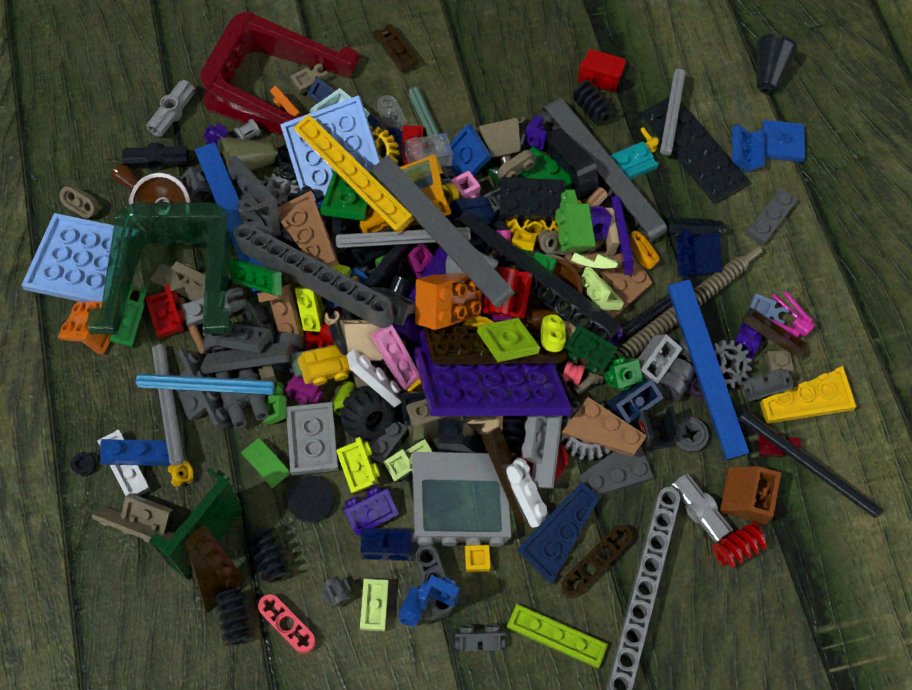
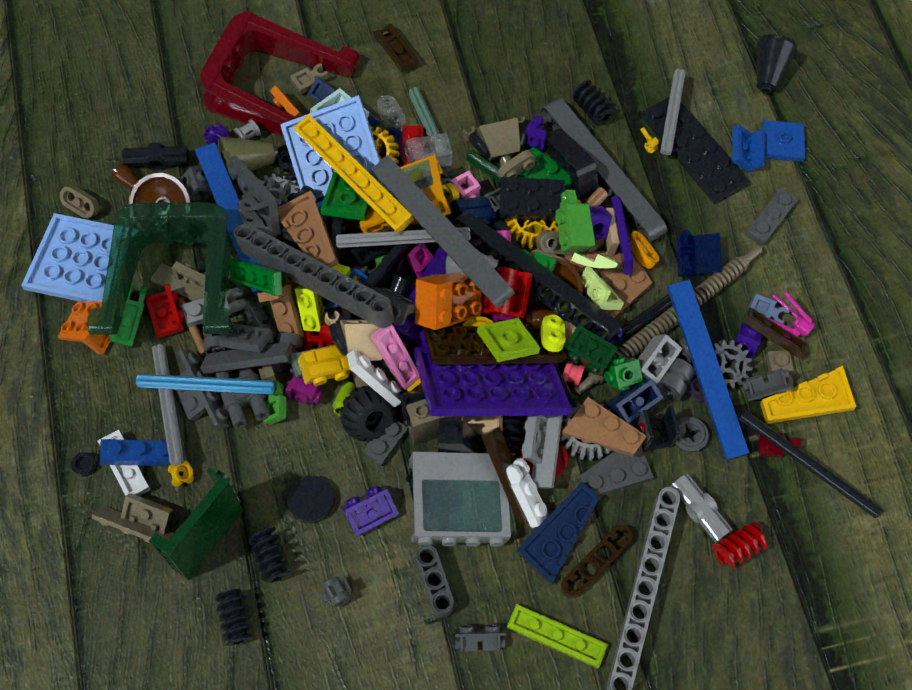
(170, 108): light grey piece -> none
(210, 566): dark brown wing -> none
(265, 463): bright green slope -> none
(279, 606): coral beam -> none
(311, 438): light grey plate -> none
(358, 466): neon yellow bracket -> none
(374, 605): yellowish green plate -> none
(385, 544): clear blue brick -> none
(399, 463): yellowish green slope -> none
(411, 611): blue cone -> none
(439, 589): blue bracket -> none
(468, 152): blue plate -> none
(477, 558): yellow plate -> none
(524, 240): yellow plate -> none
(601, 69): red bracket -> none
(635, 160): teal plate -> none
(695, 226): black hinge -> none
(750, 493): dark orange slope -> none

